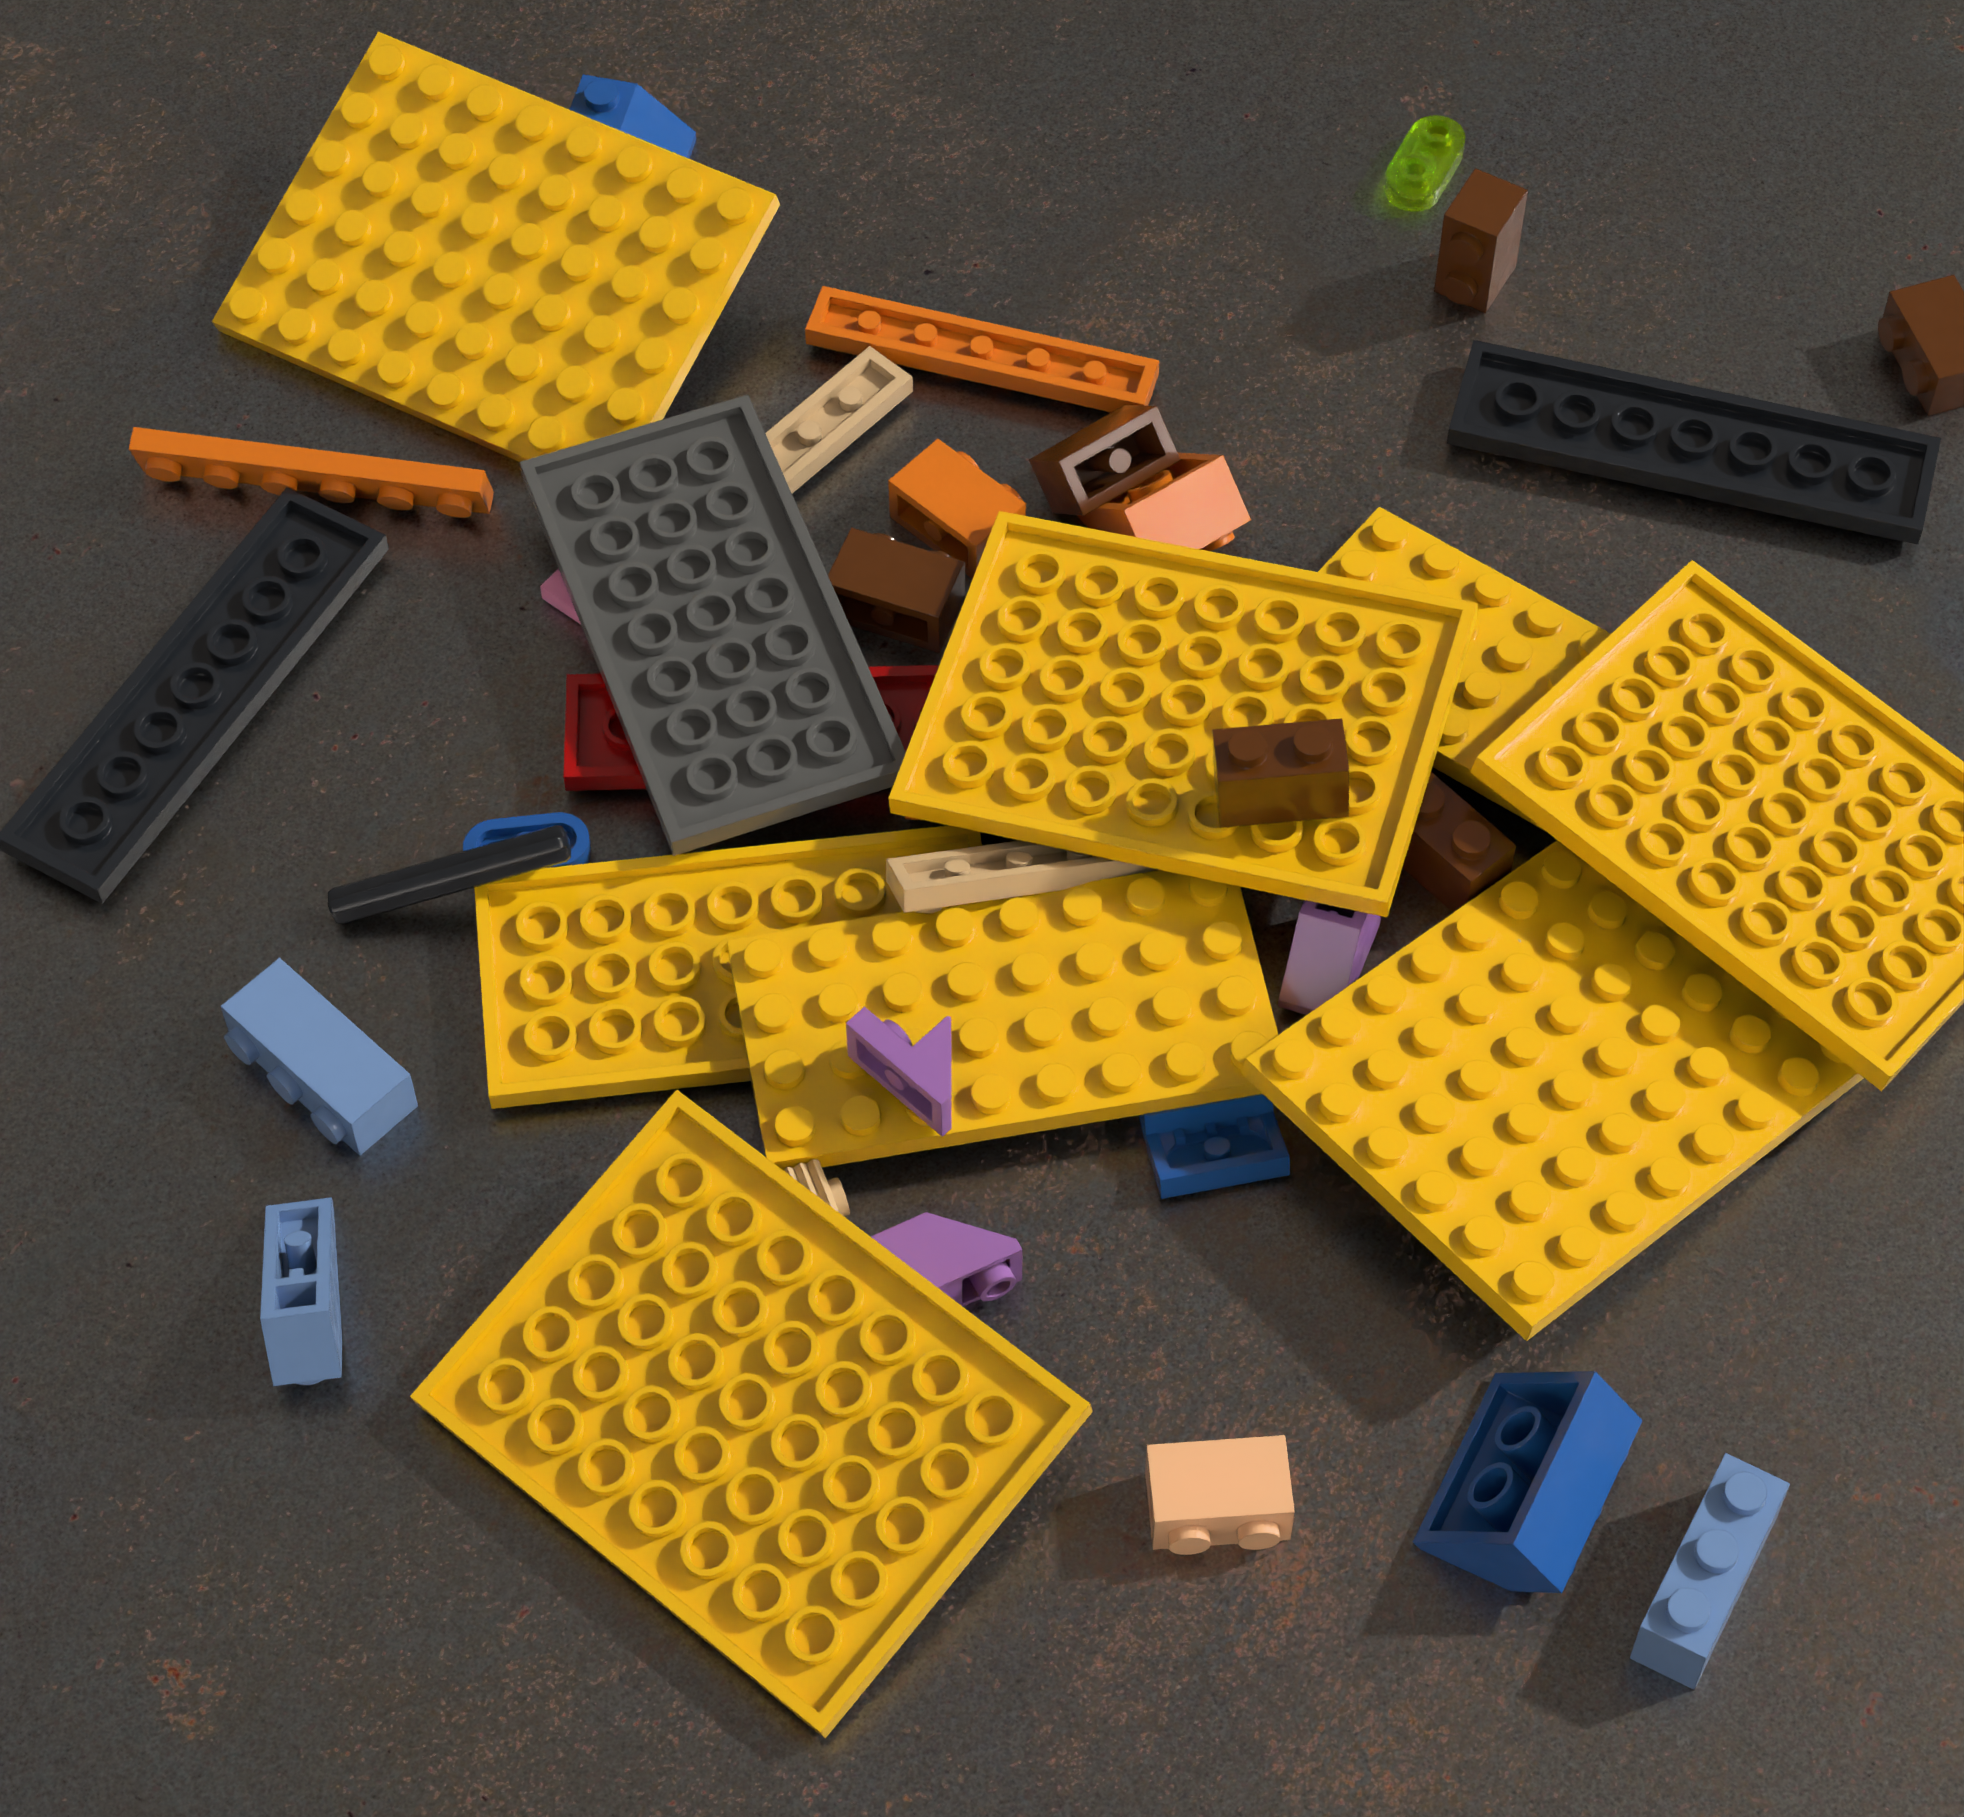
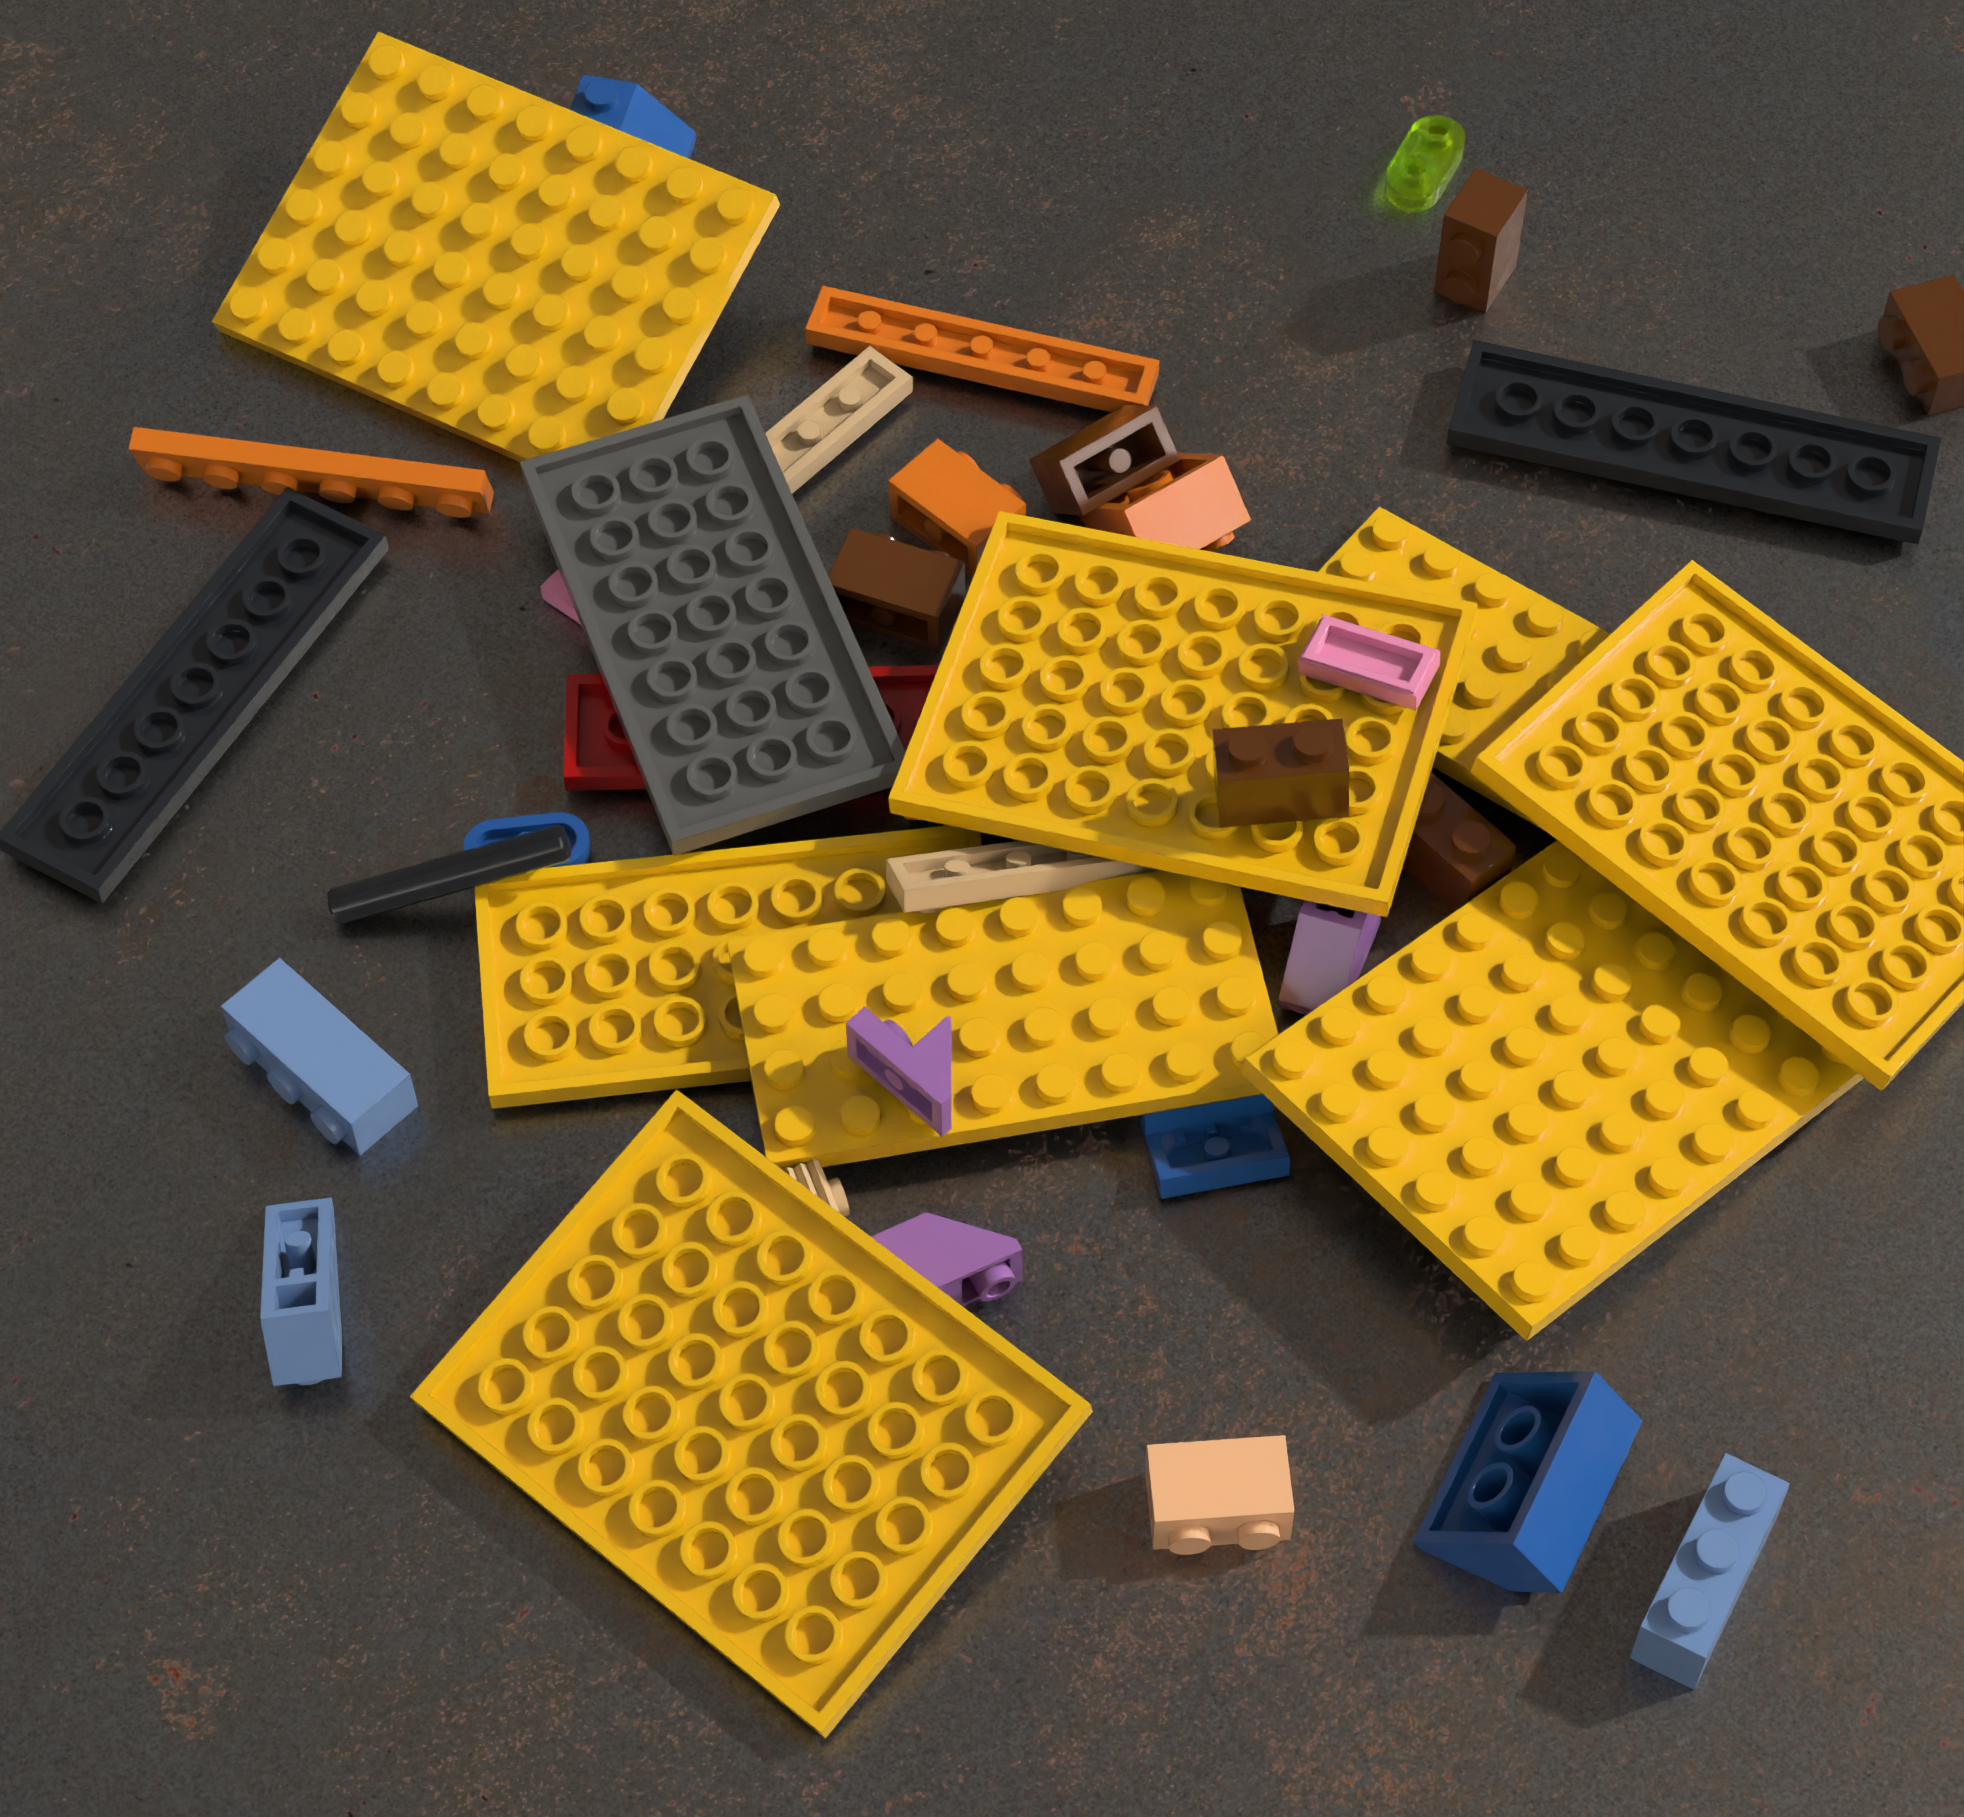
(1369, 662): none -> bright pink tile

